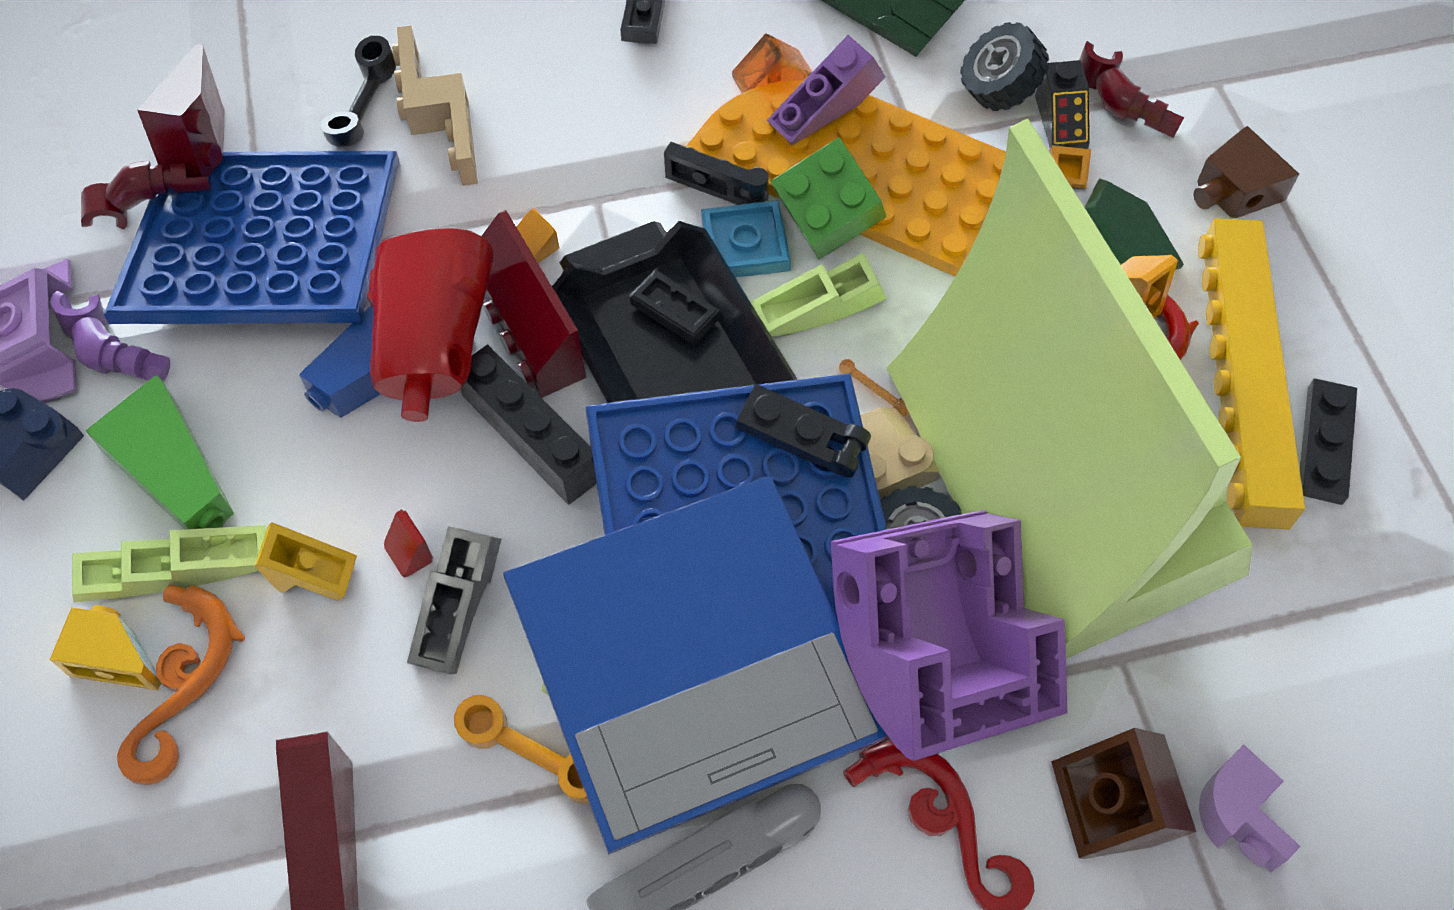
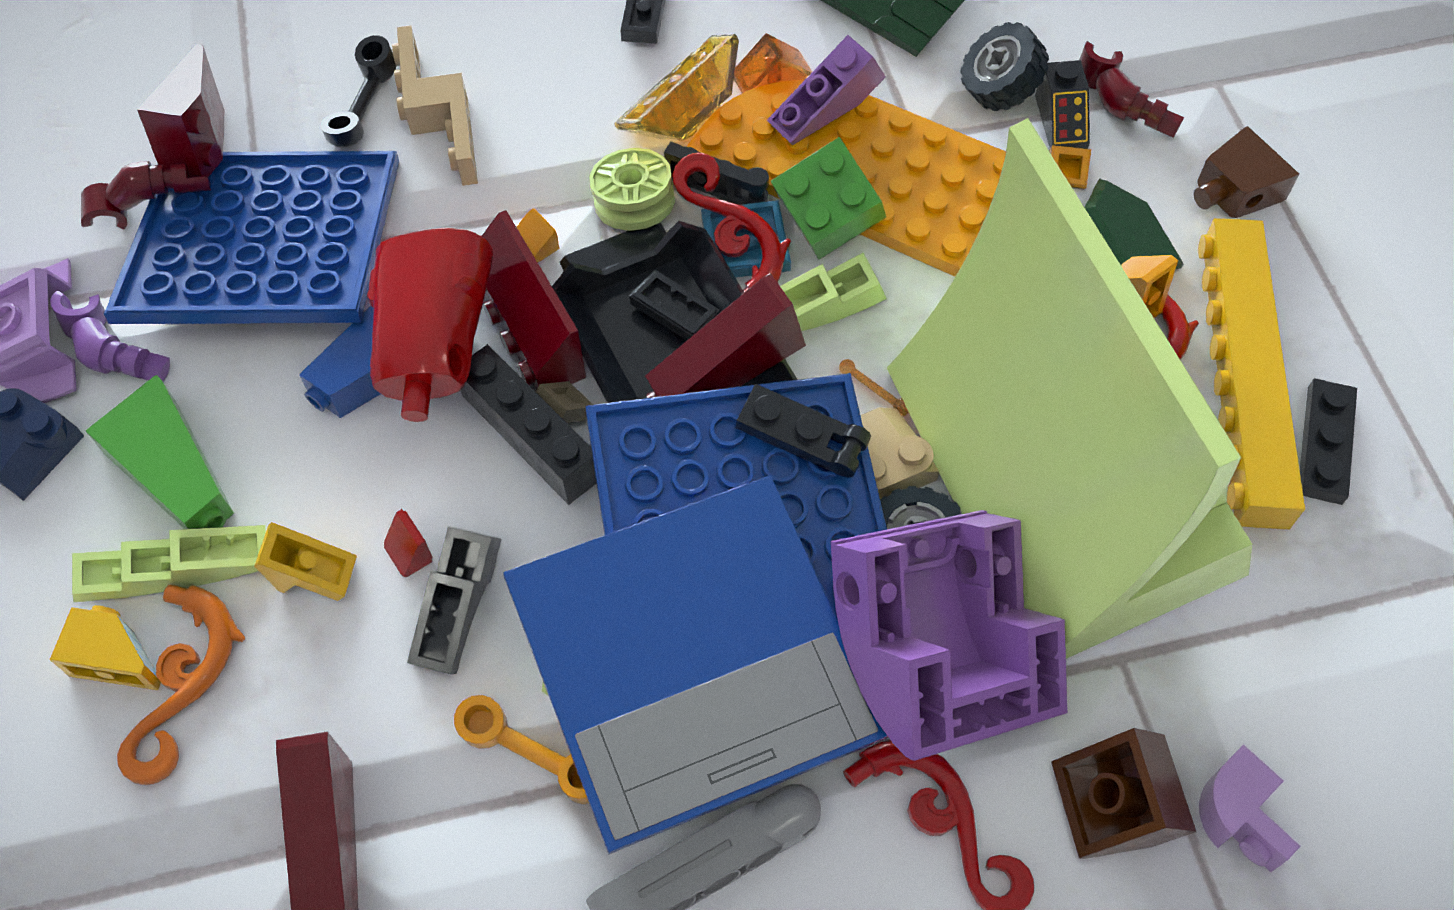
(564, 400): none -> dark tan plate
(632, 189): none -> yellowish green wheel
(686, 93): none -> clear yellow wedge
(734, 345): none -> dark red slope
(736, 218): none -> red plant

